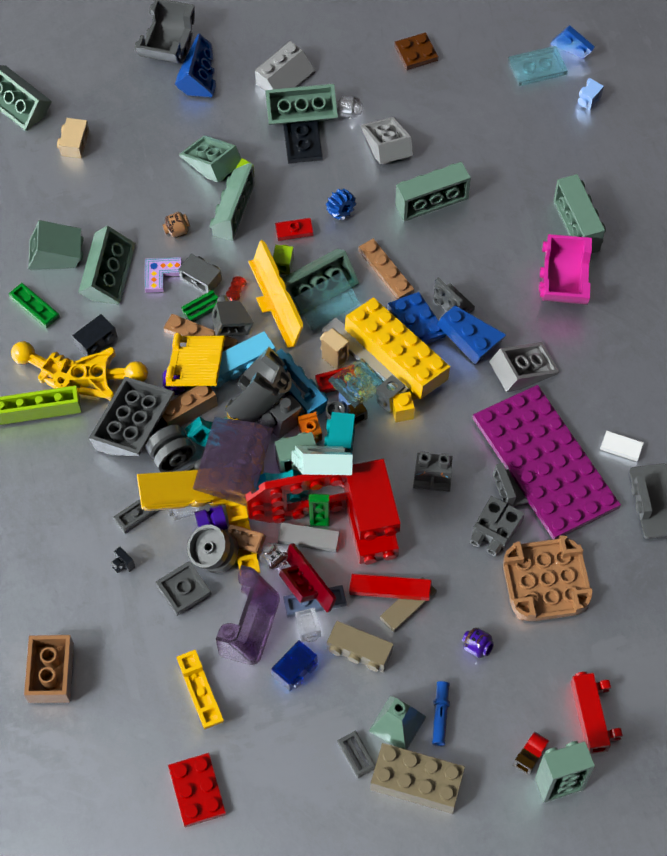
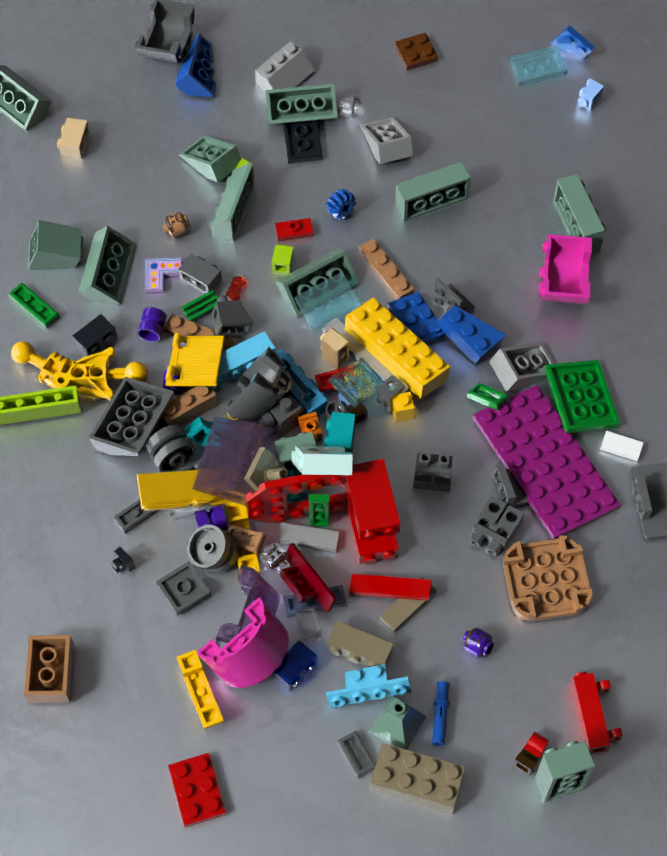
(151, 325): none -> dark purple wheel
(252, 652): none -> dark pink cylinder
(264, 468): none -> dark tan tile
(275, 296): yellow piece -> none
(368, 685): none -> medium azure bracket
(489, 396): none -> green tile
(582, 396): none -> green plate

